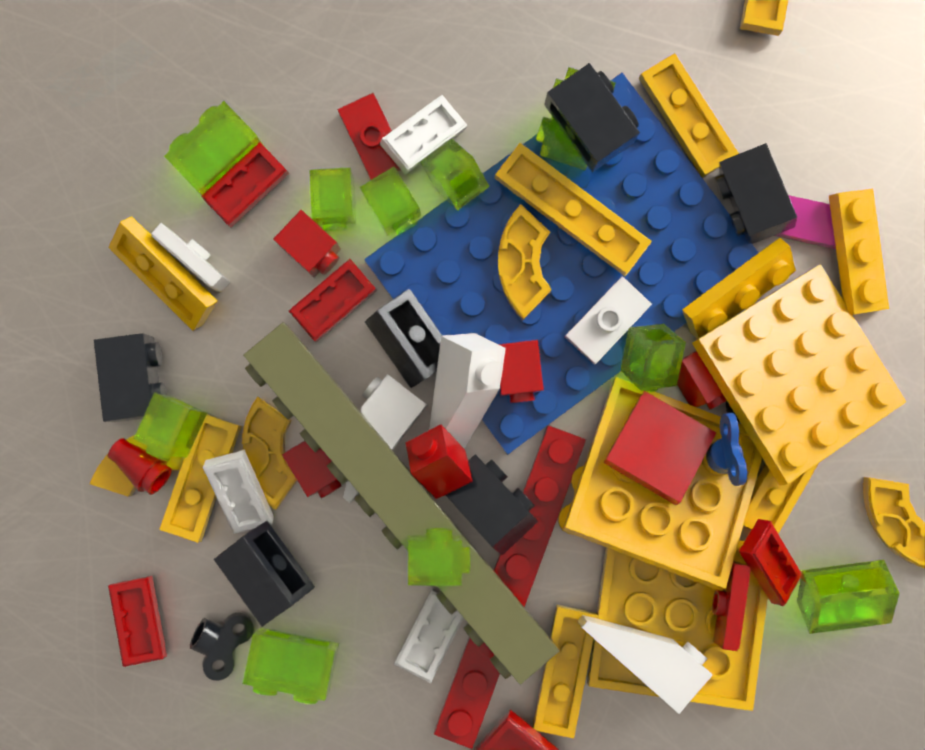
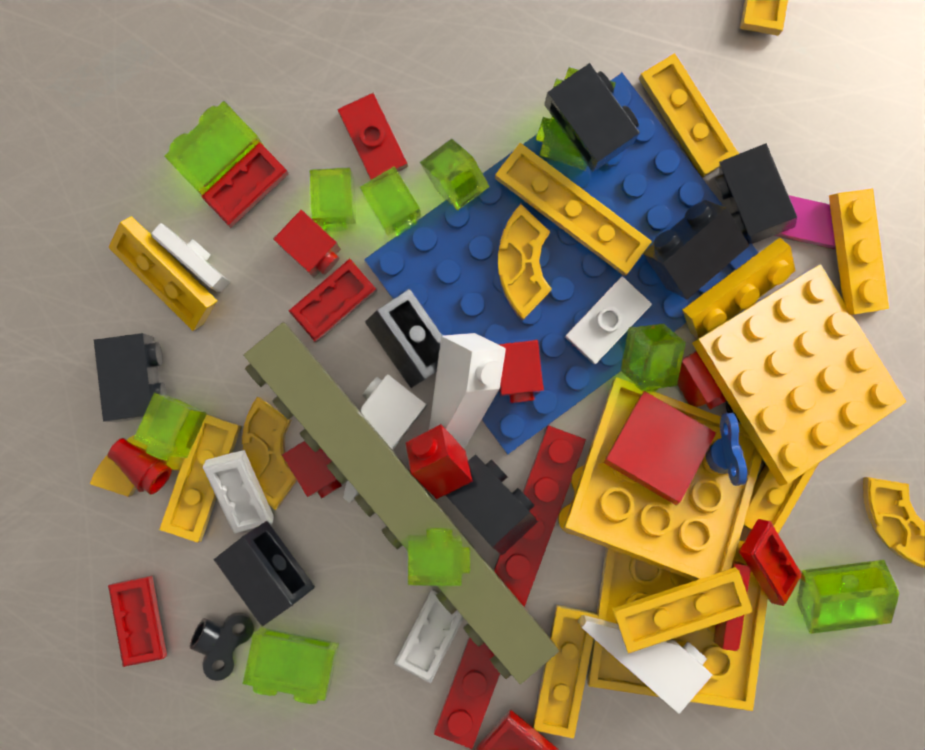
(423, 134): white plate -> none
(682, 610): none -> yellow plate
(696, 248): none -> black brick

